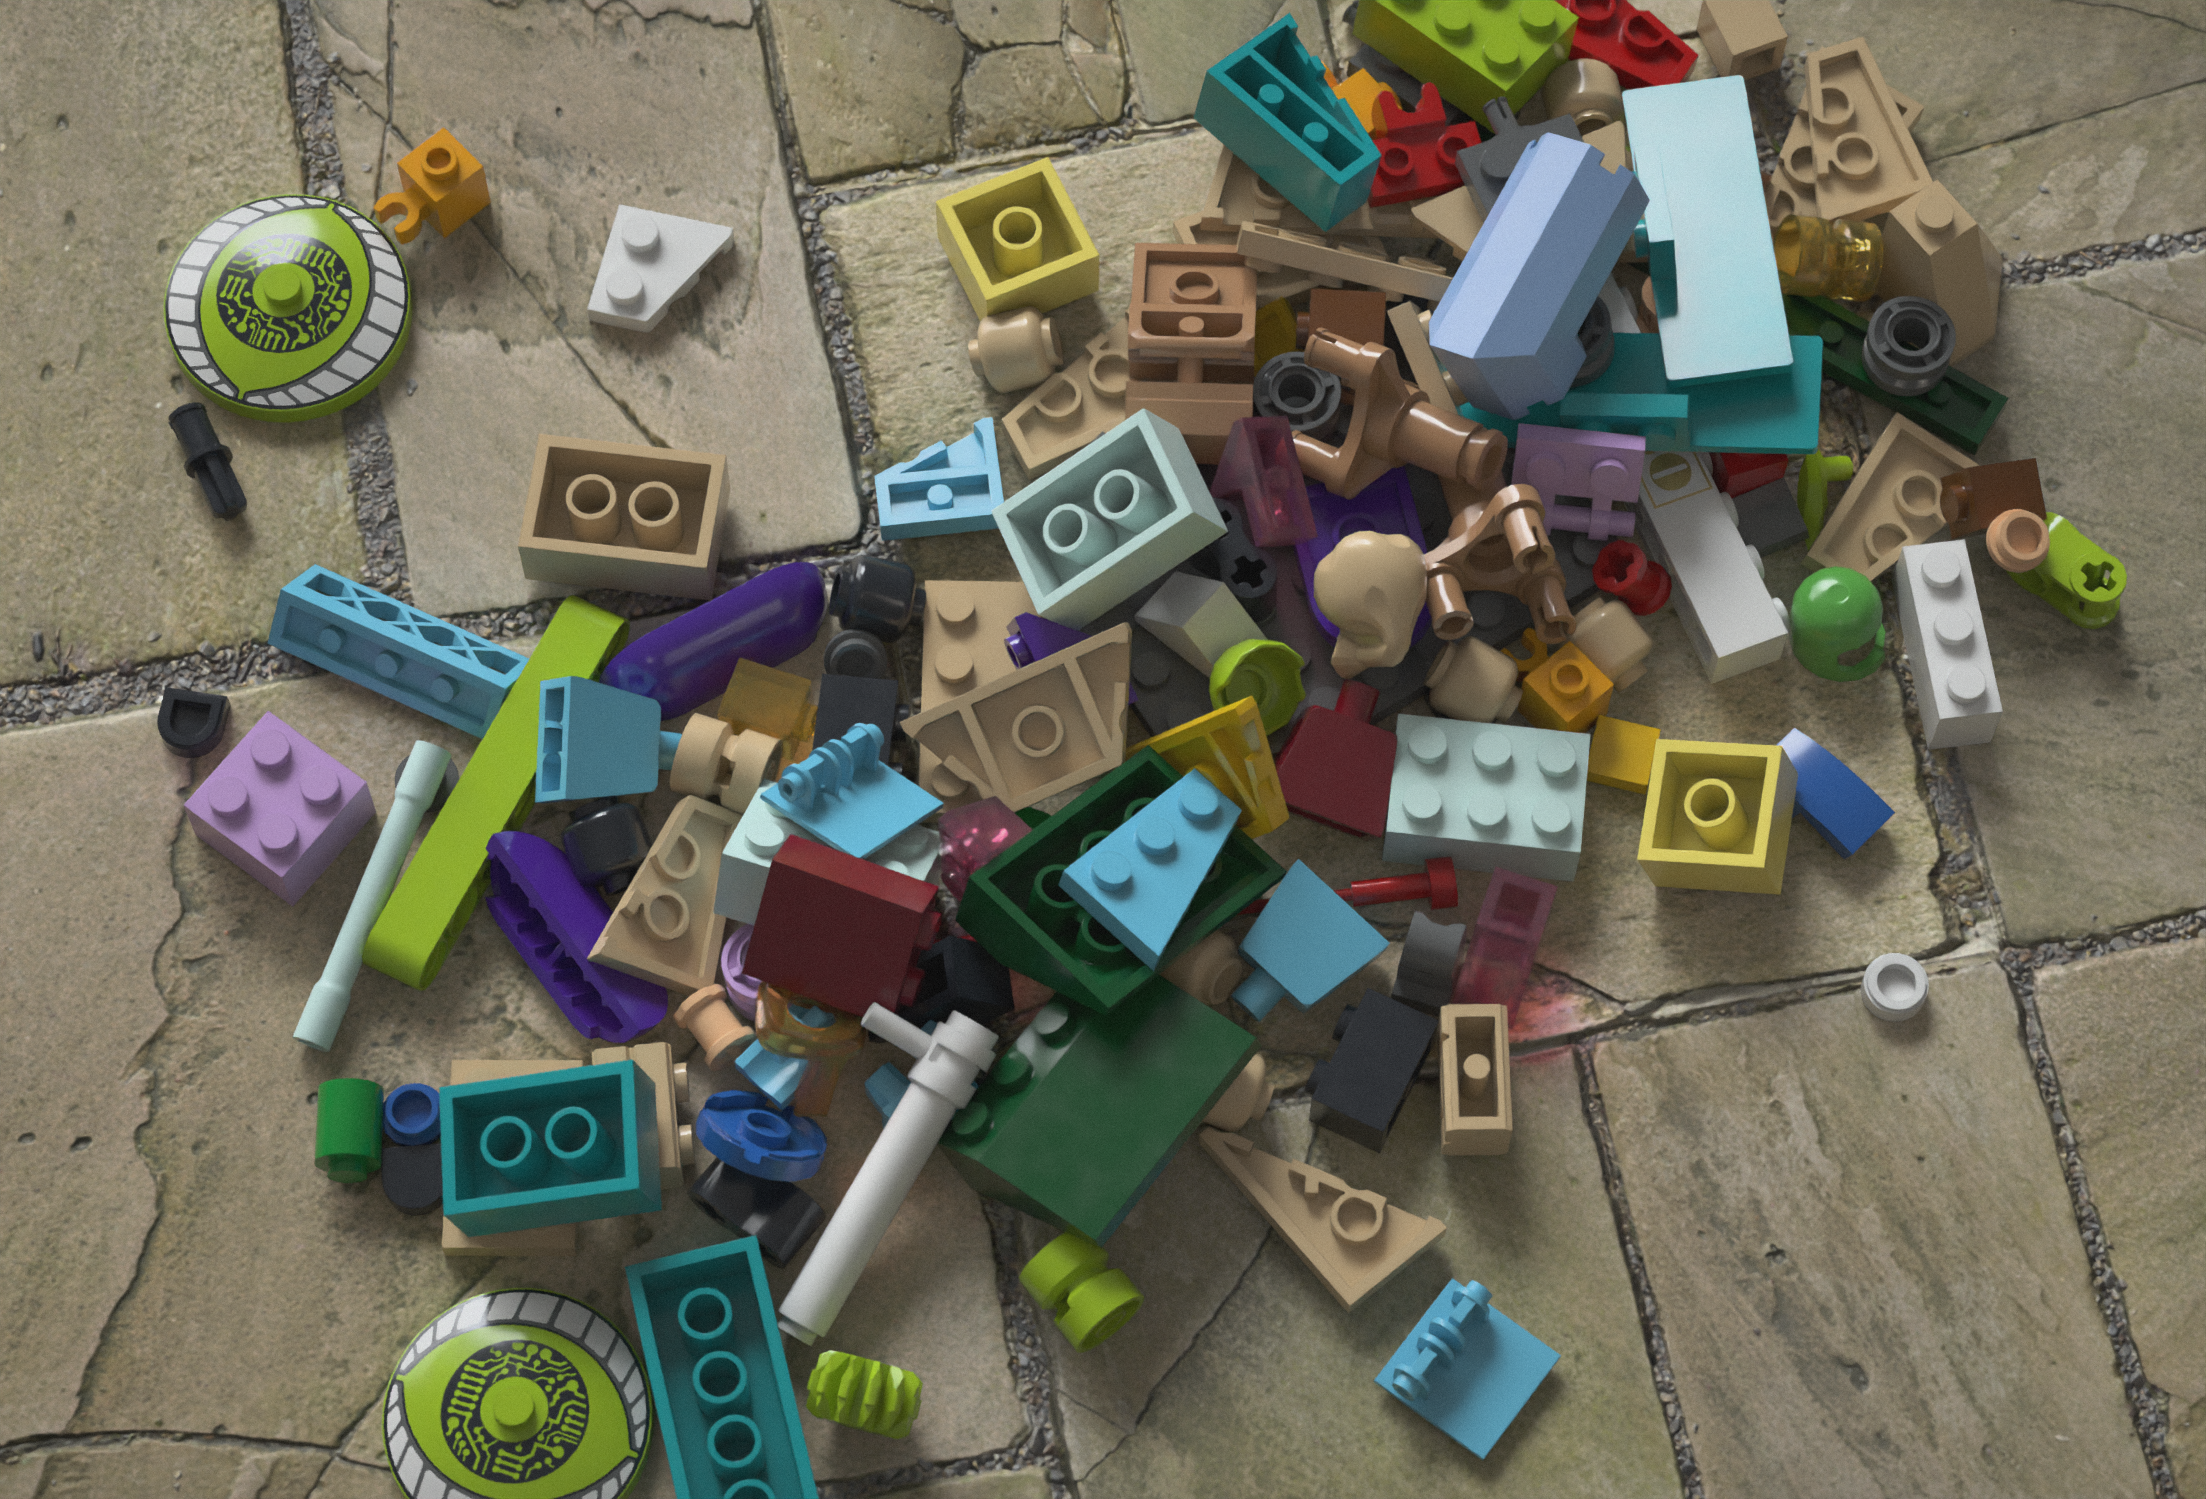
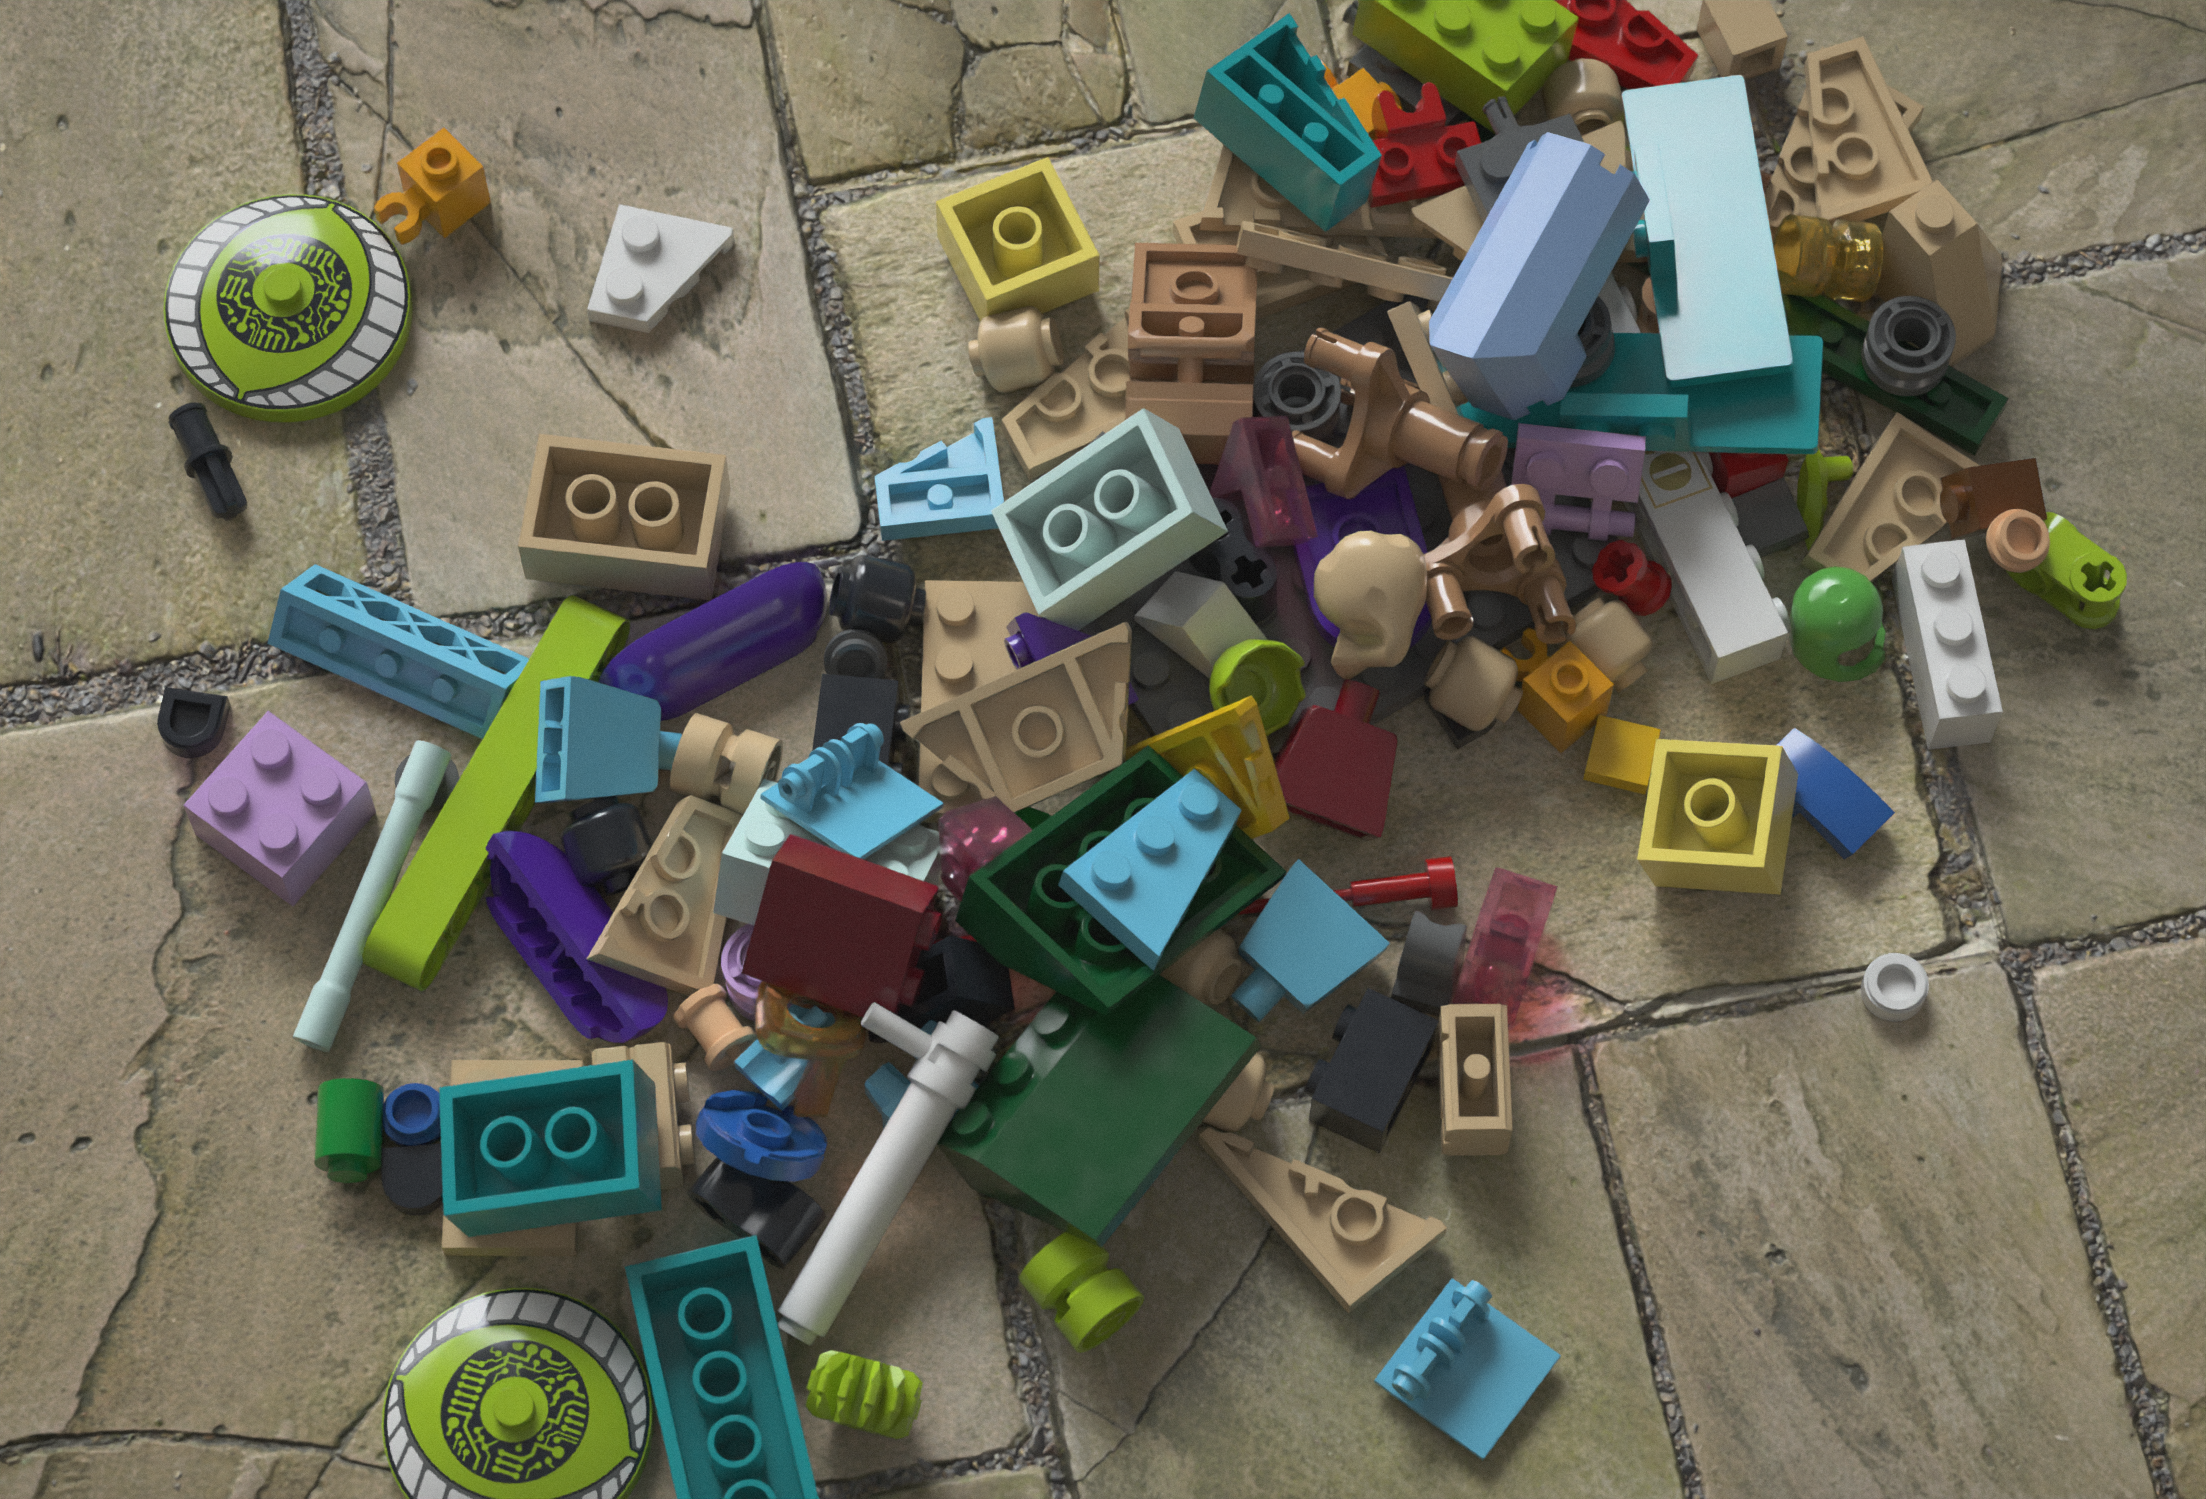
(770, 704): clear yellow brick -> none
(1274, 332): yellow tile -> none
(1344, 313): reddish brown brick -> none
(1487, 796): light aqua brick -> none

